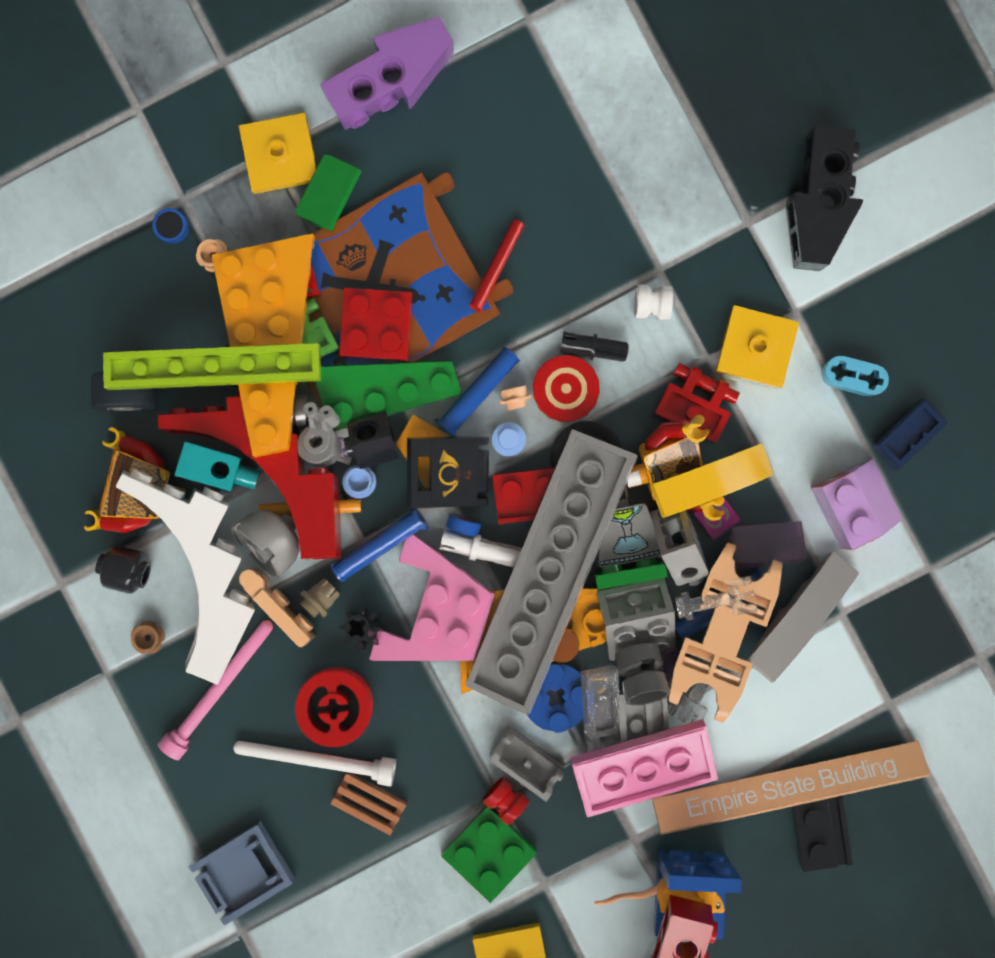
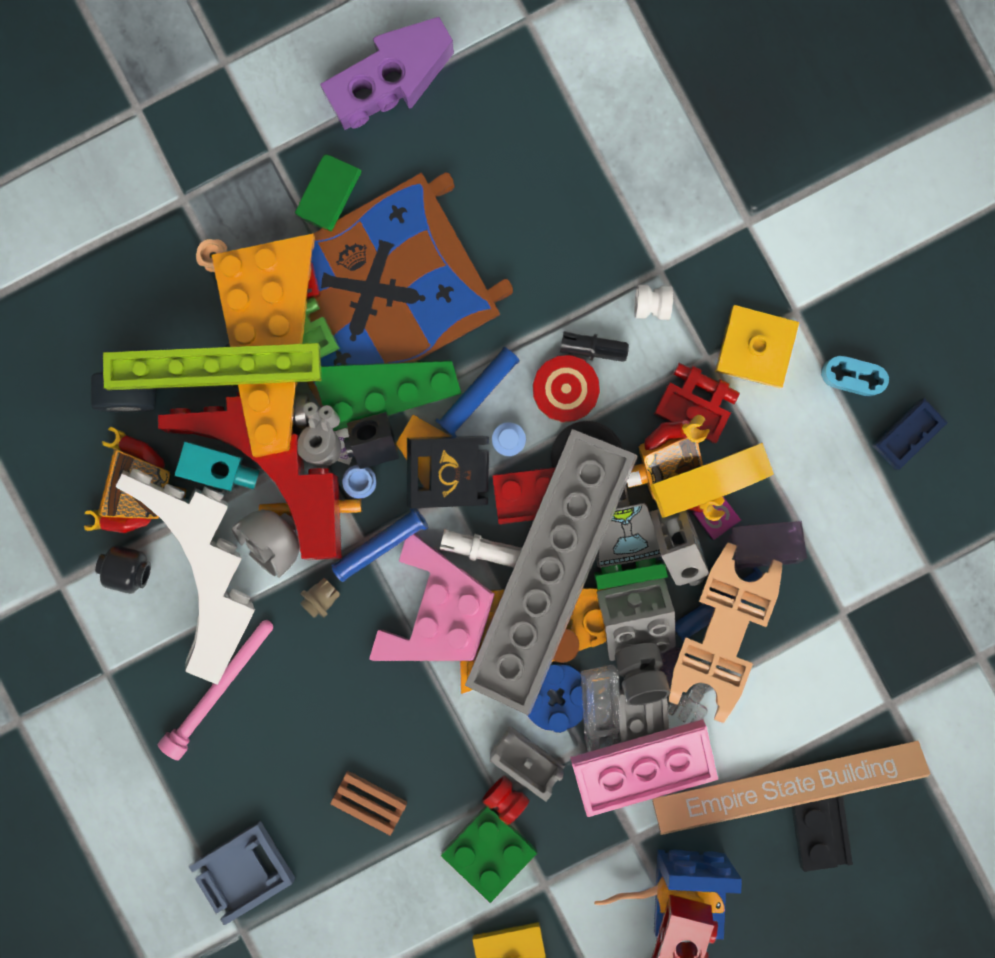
(141, 644): medium nougat plate -> none
(170, 226): tile -> none
(275, 604): light nougat hinge -> none
(278, 153): yellow plate -> none
(337, 733): red wheel -> none
(353, 628): black gear -> none
(376, 324): red plate -> none
(379, 770): white piece -> none
(463, 524): blue tile -> none
(496, 265): red bar -> none
(514, 397): light nougat plate -> none
(732, 597): clear hinge -> none
(802, 617): light grey slope -> none
(812, 225): black brick -> none
(857, 505): lavender slope -> none

